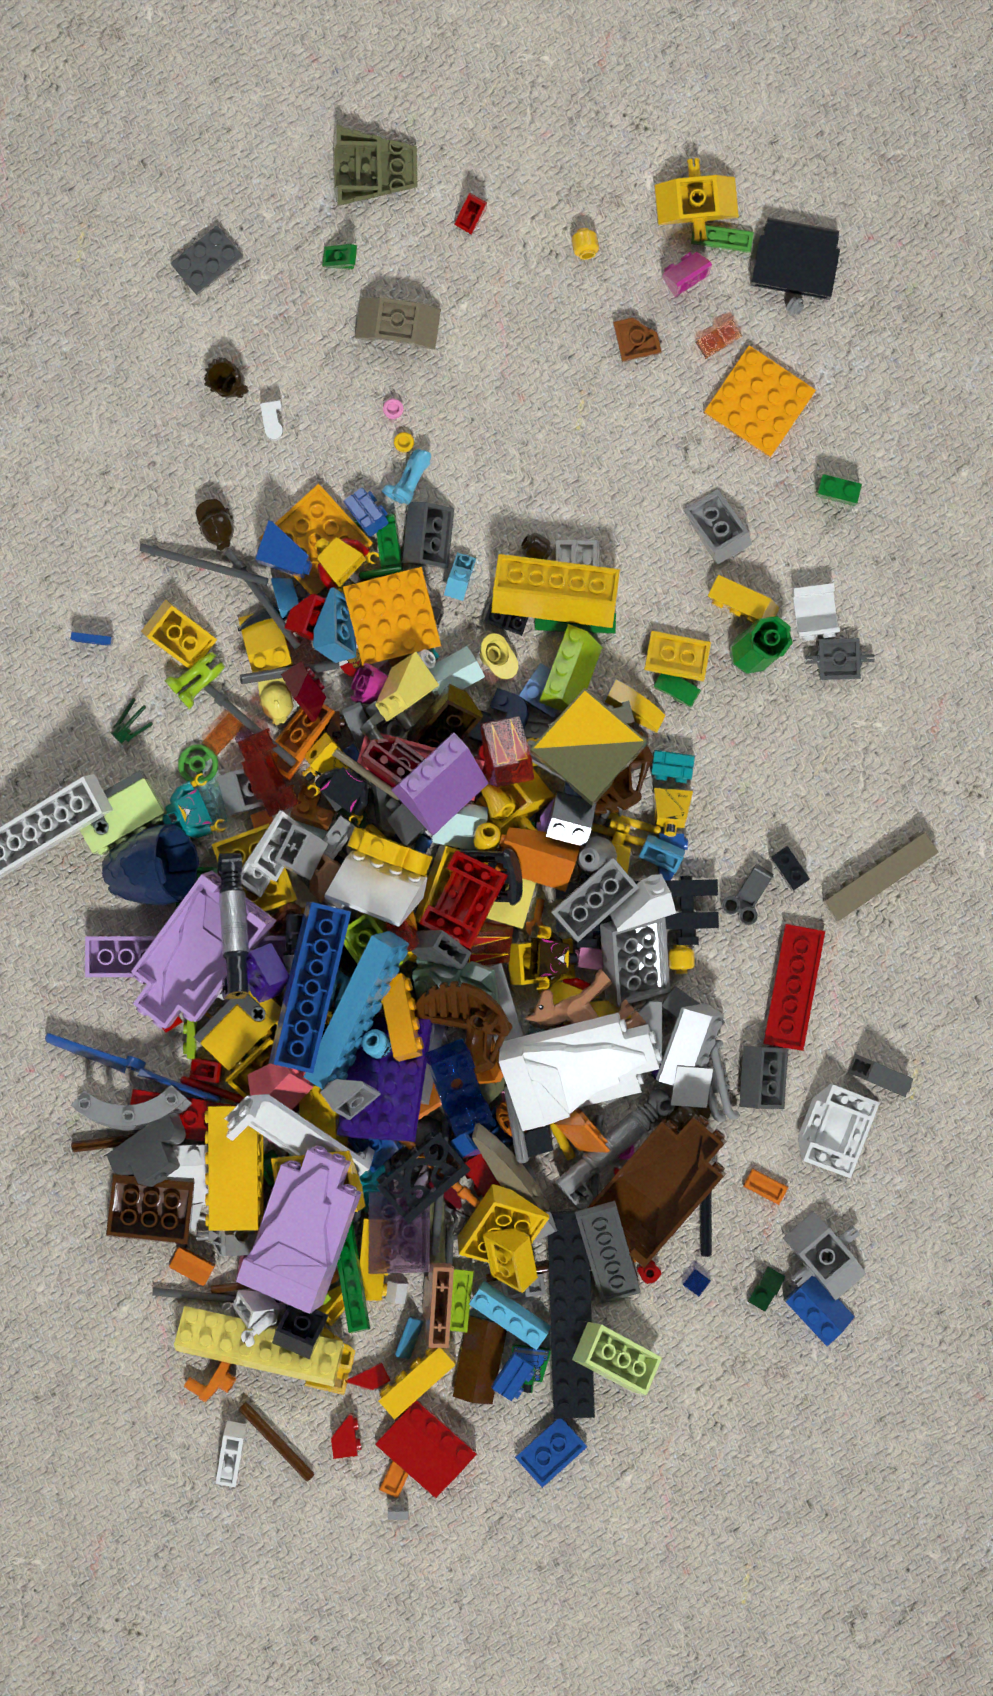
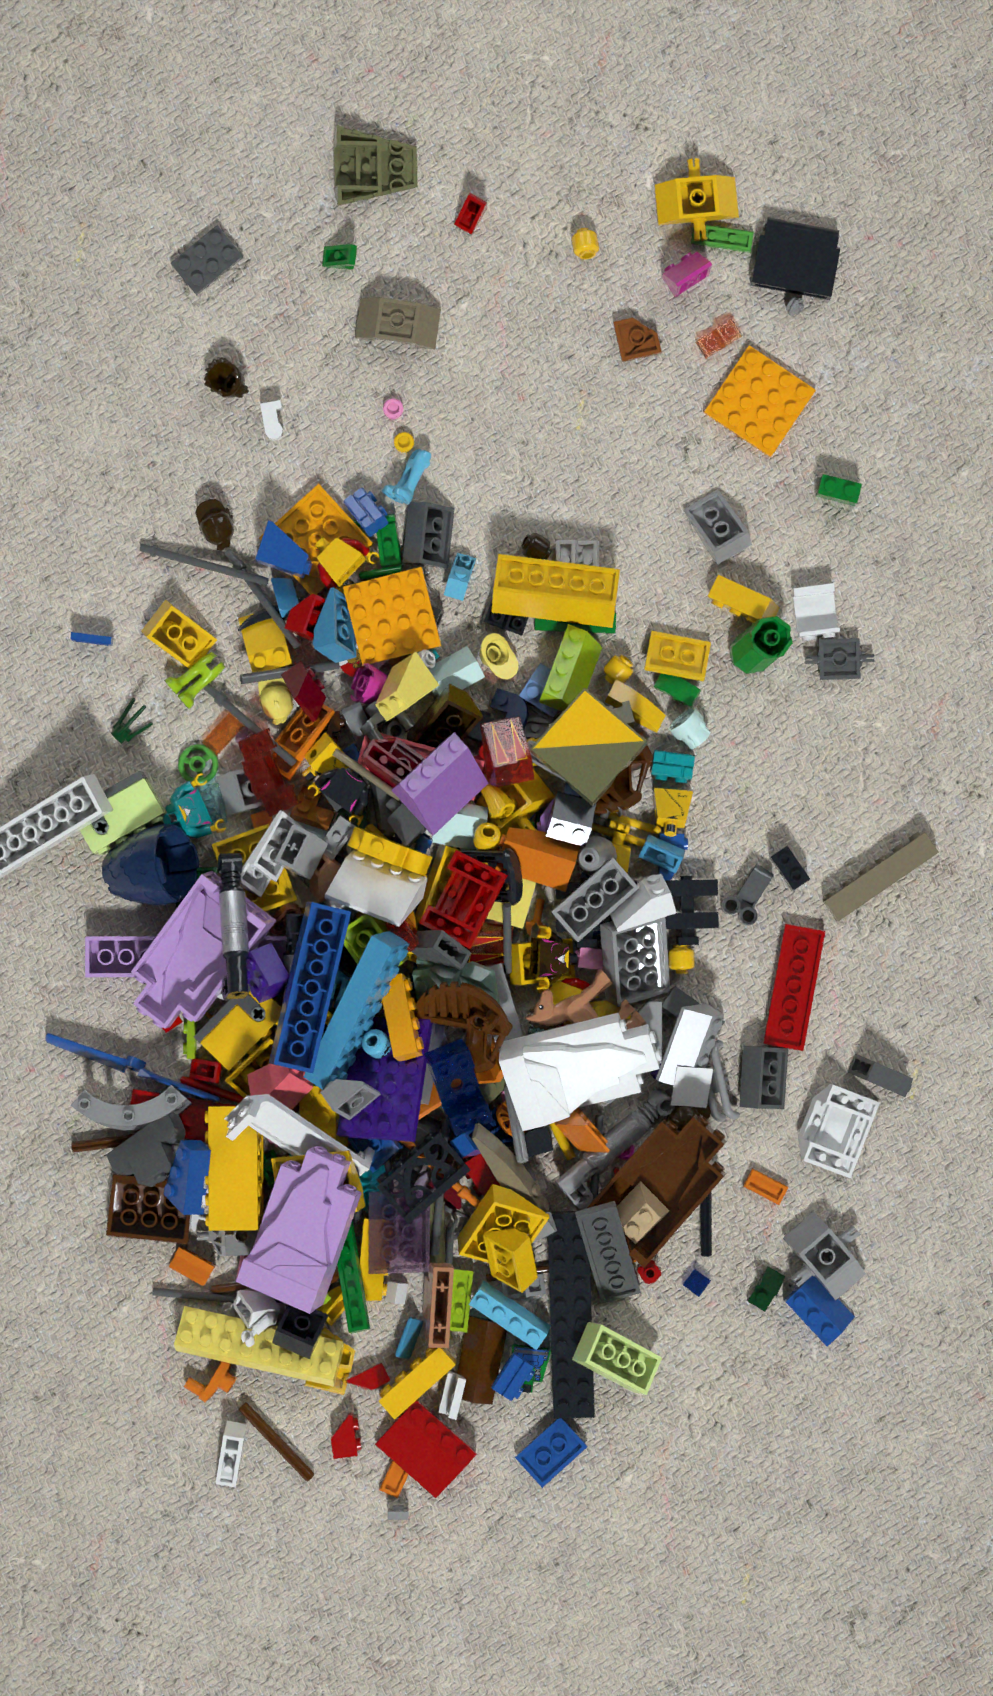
(187, 1177): none -> blue wedge
(451, 1394): none -> white slope
(507, 942): none -> dark grey bar
(618, 669): none -> yellow head
(640, 1212): none -> tan slope
(690, 728): none -> light aqua piece

